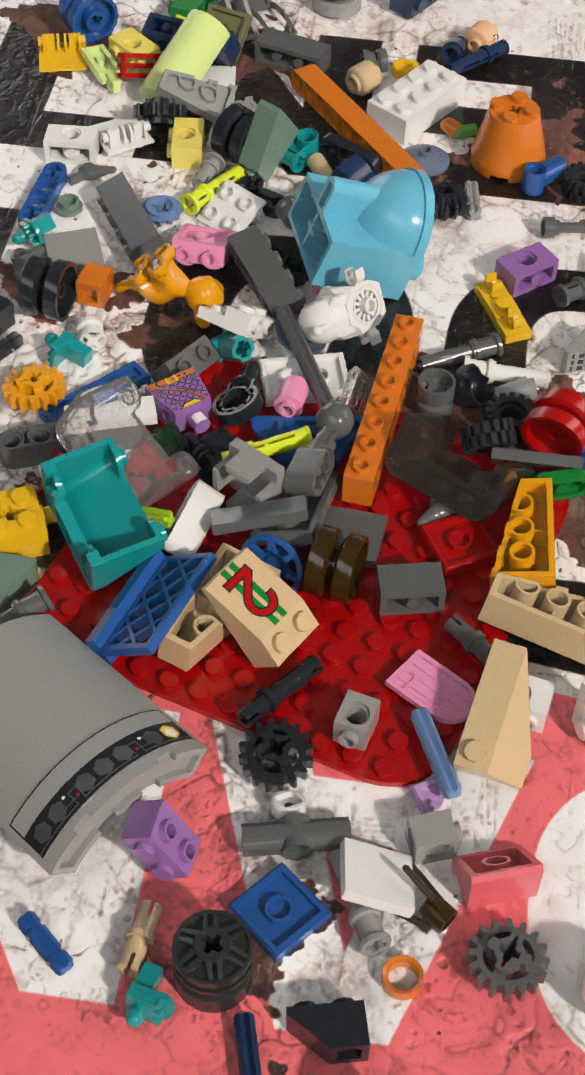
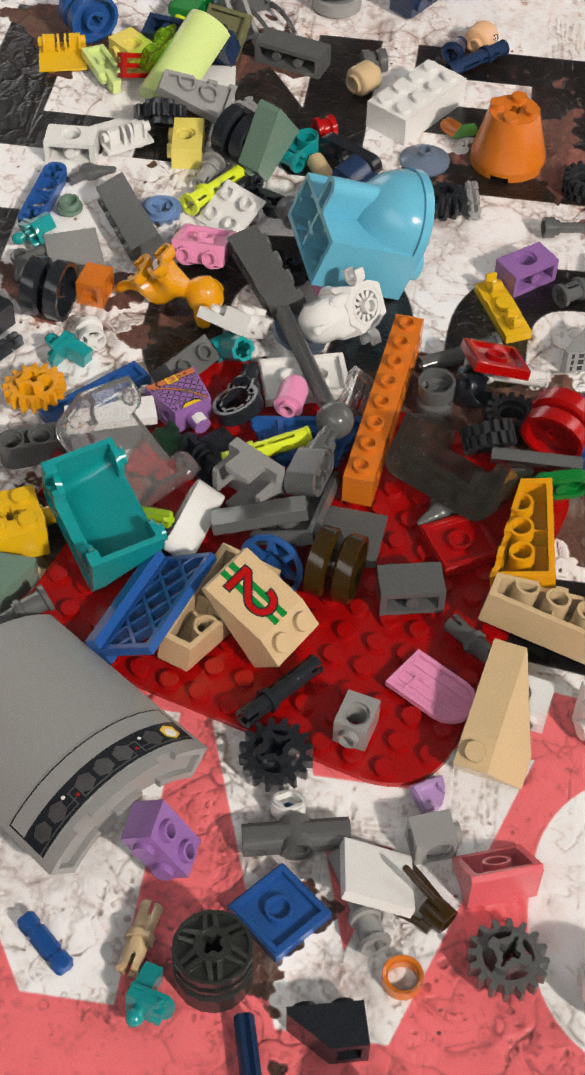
(153, 51): none -> clear neon green slope
(324, 125): none -> red wheel
(348, 117): orange beam -> none
(402, 67): yellow tile -> none
(436, 753): medium blue axle -> none
(495, 359): none -> red tile
(519, 386): light grey cone -> none
(538, 175): blue piece -> none

